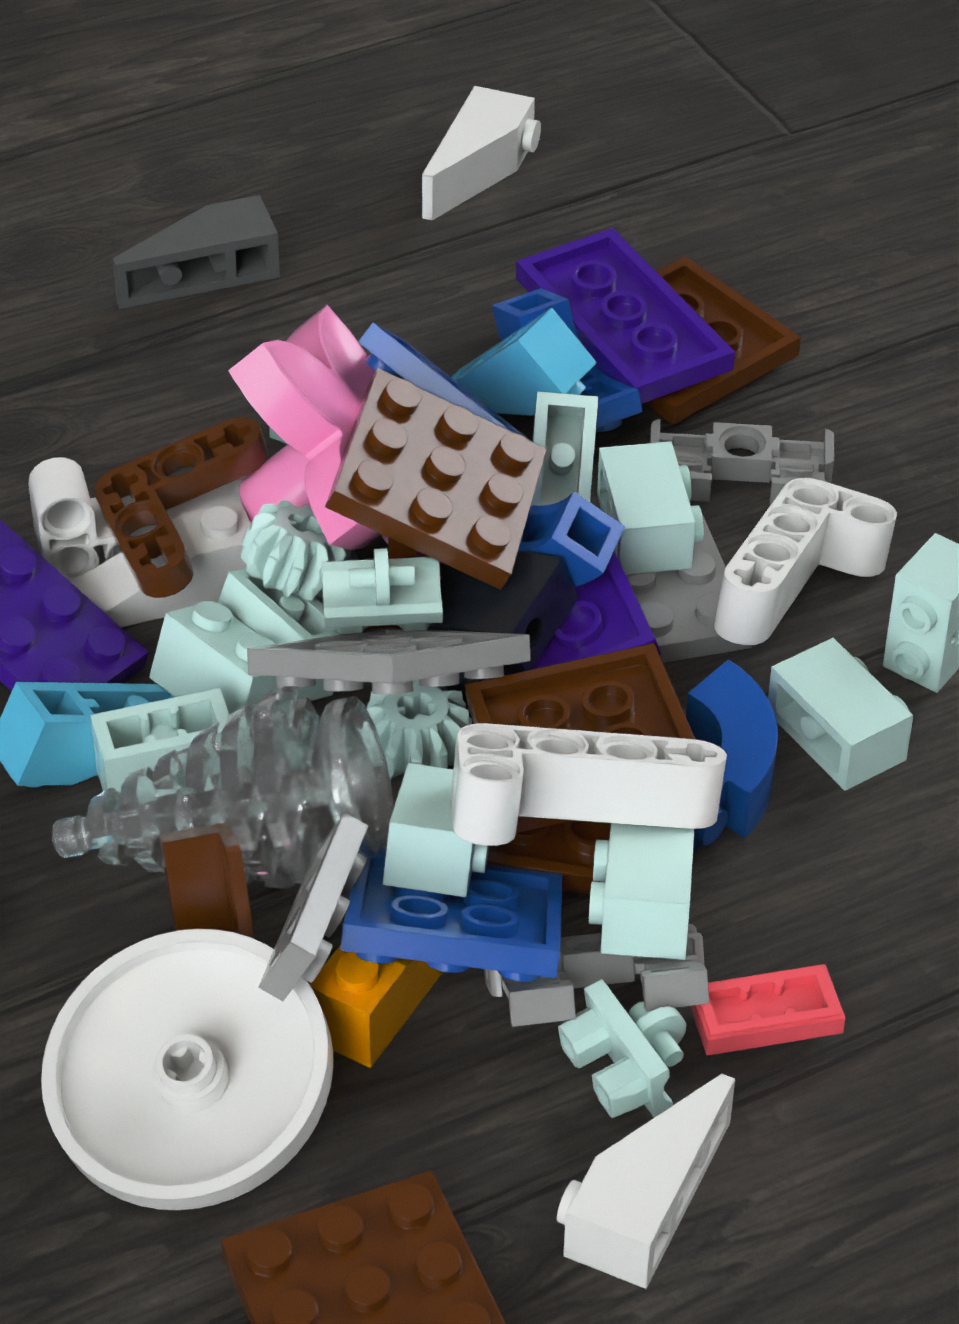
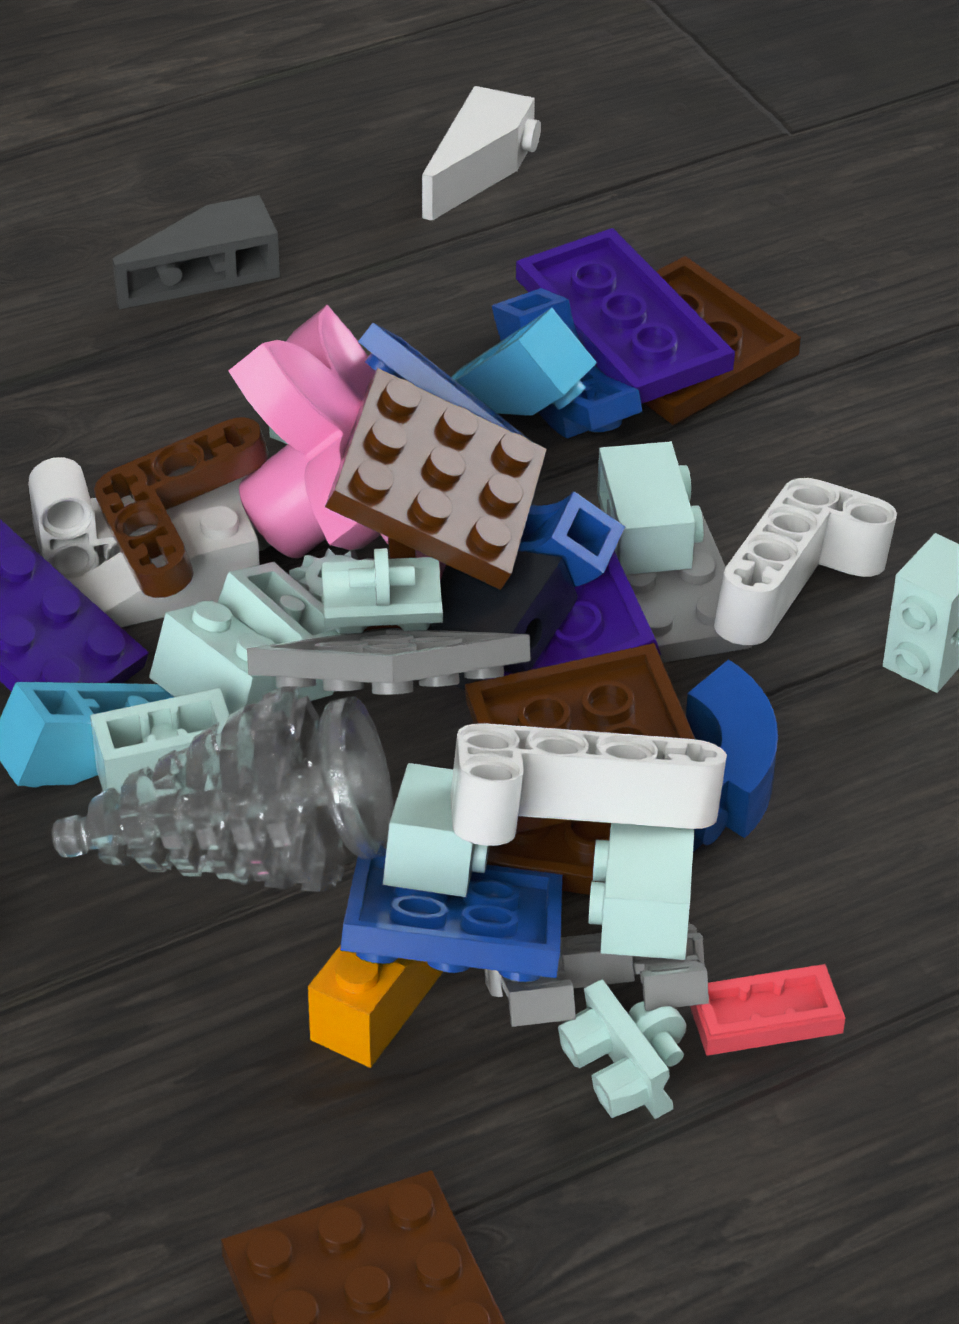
(183, 1074): white dish -> none
(206, 879): reddish brown panel -> none
(288, 550): light aqua gear -> none
(316, 909): light grey plate -> none
(419, 726): light aqua gear -> none
(567, 430): light aqua brick -> none
(643, 1186): white slope -> none
(773, 458): light grey piece -> none
(840, 713): light aqua brick -> none

